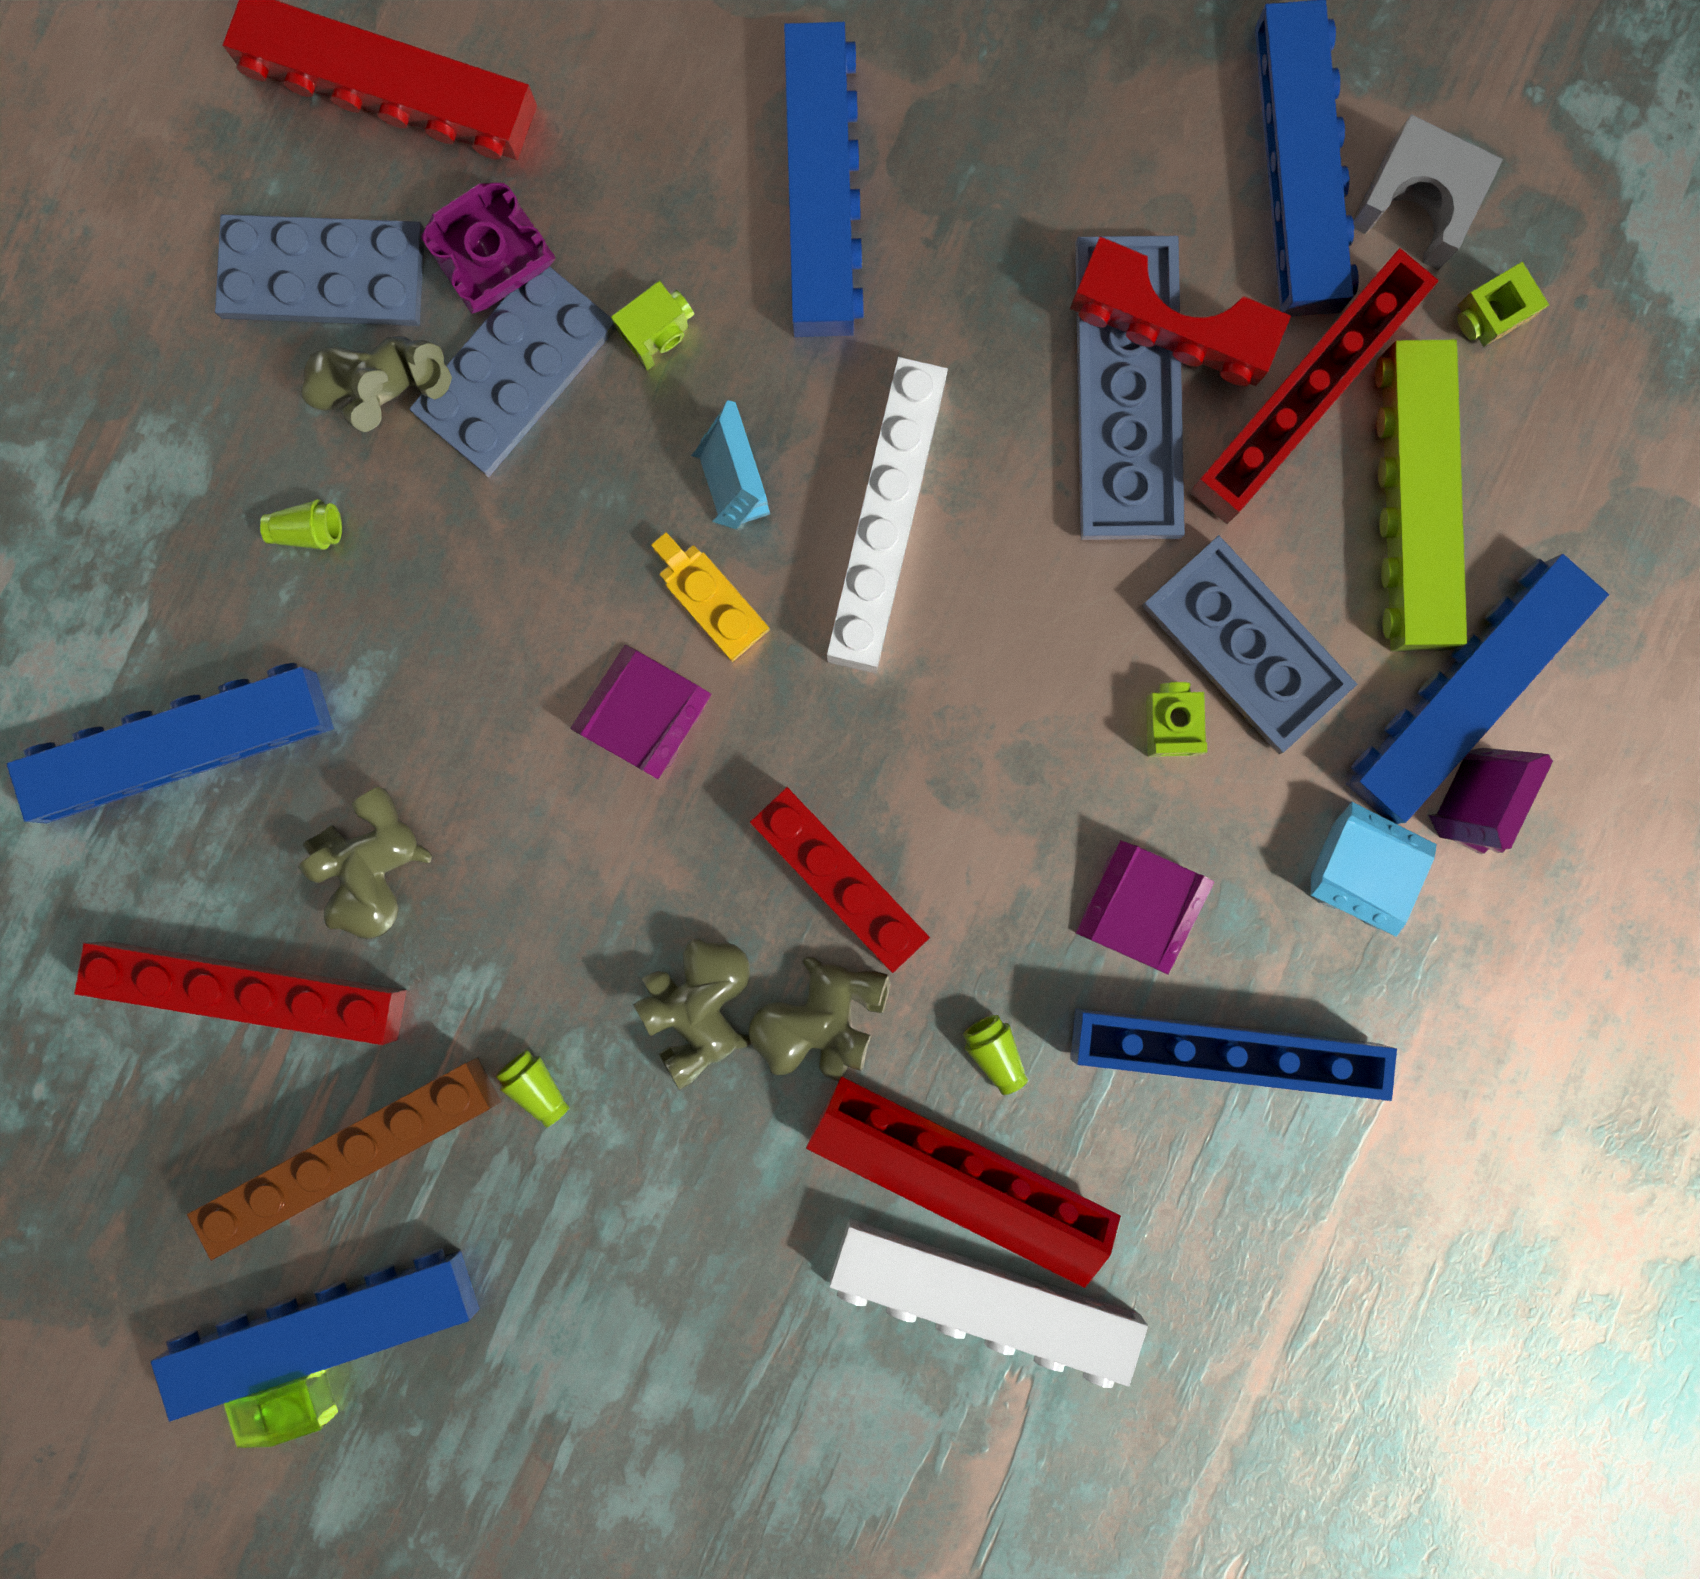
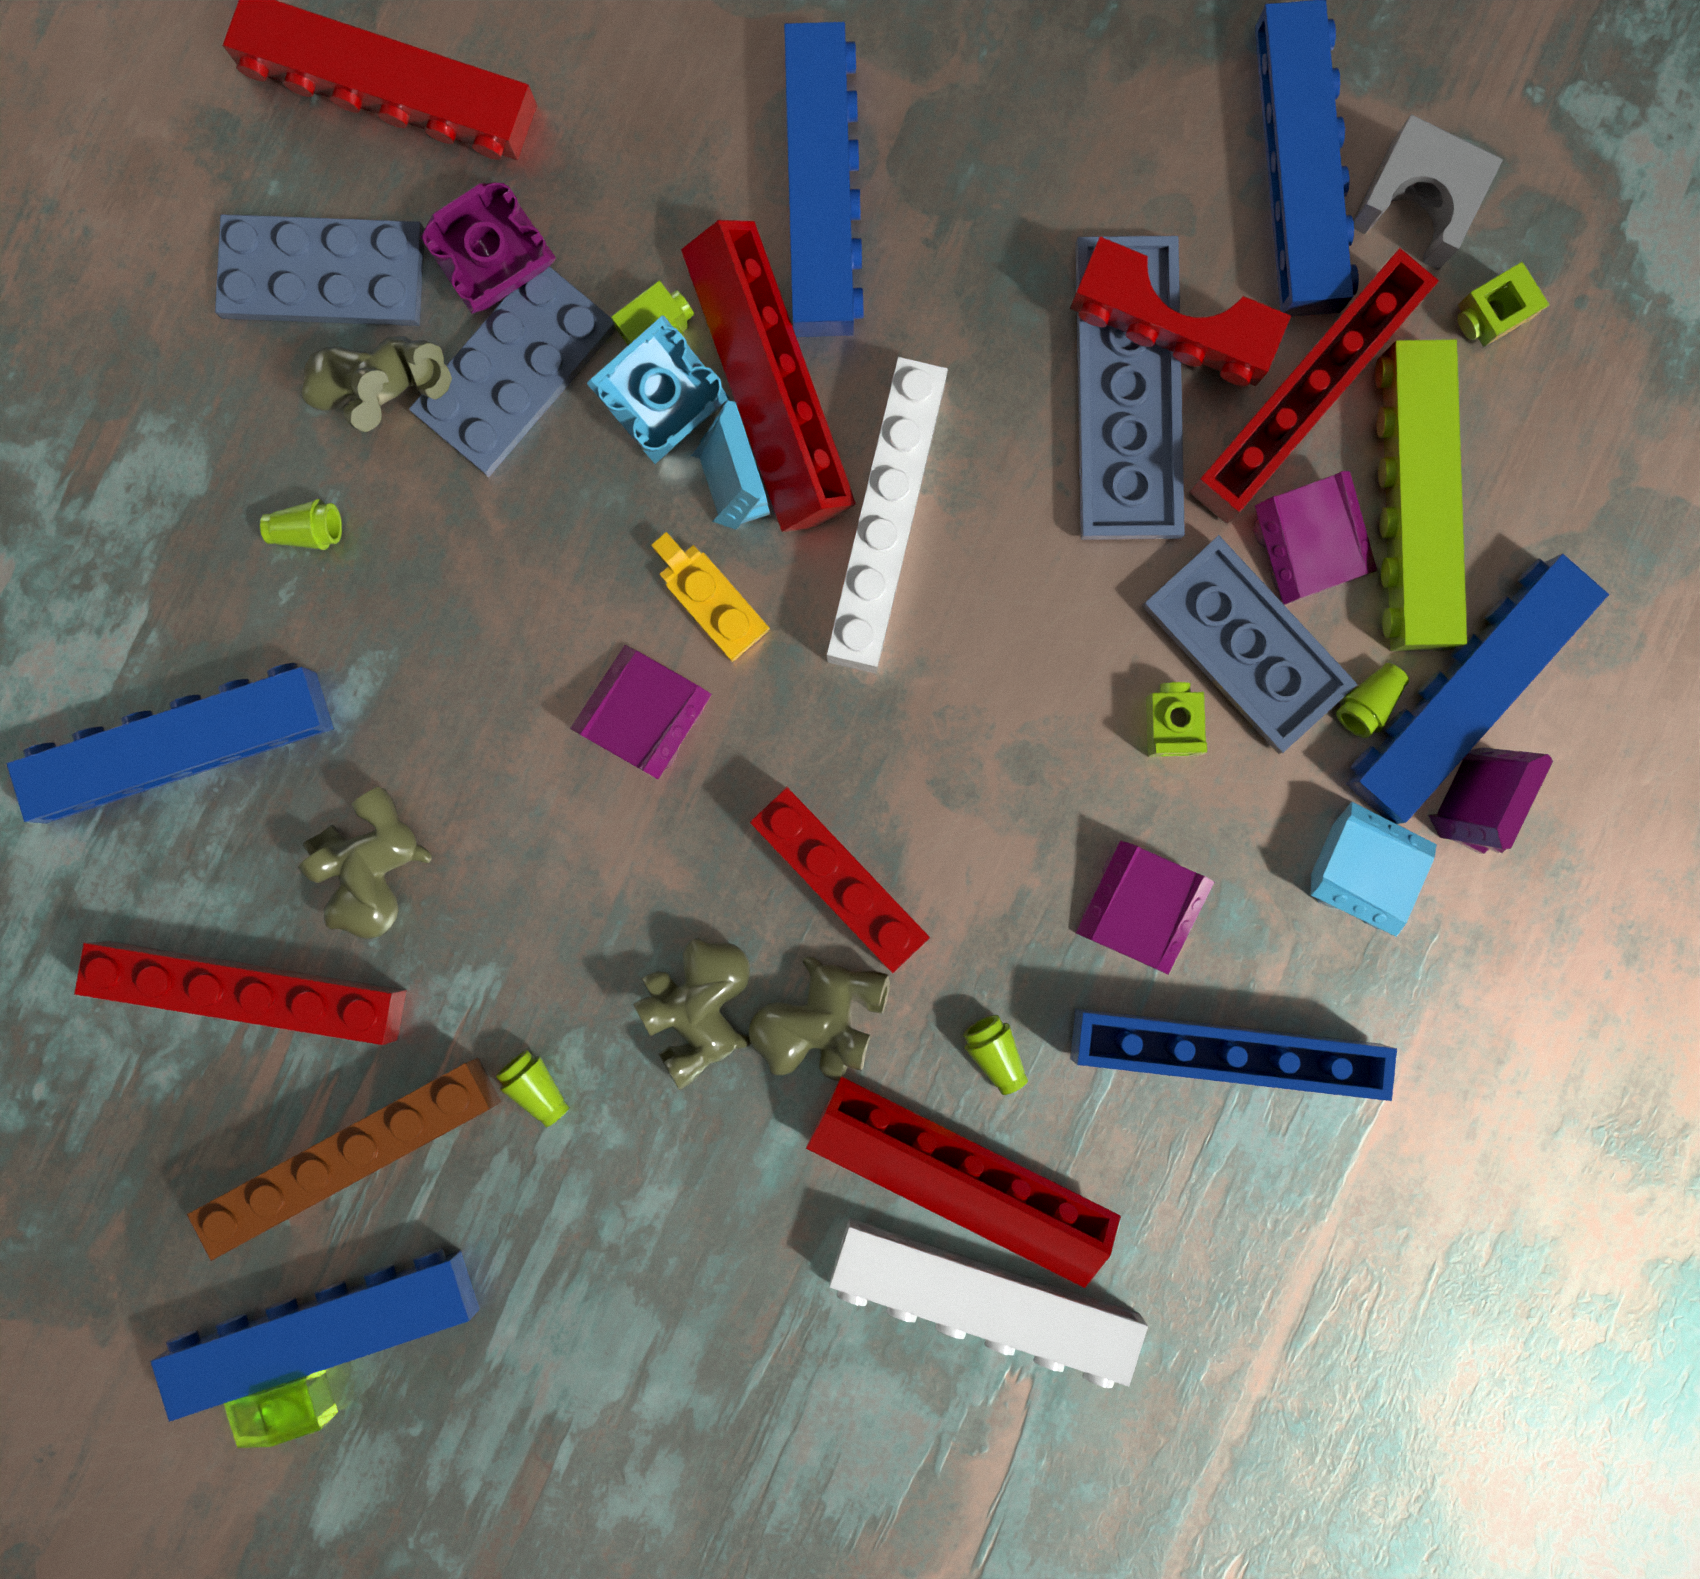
(658, 389): none -> medium azure slope
(767, 375): none -> red brick
(1314, 537): none -> magenta slope
(1372, 701): none -> lime cone

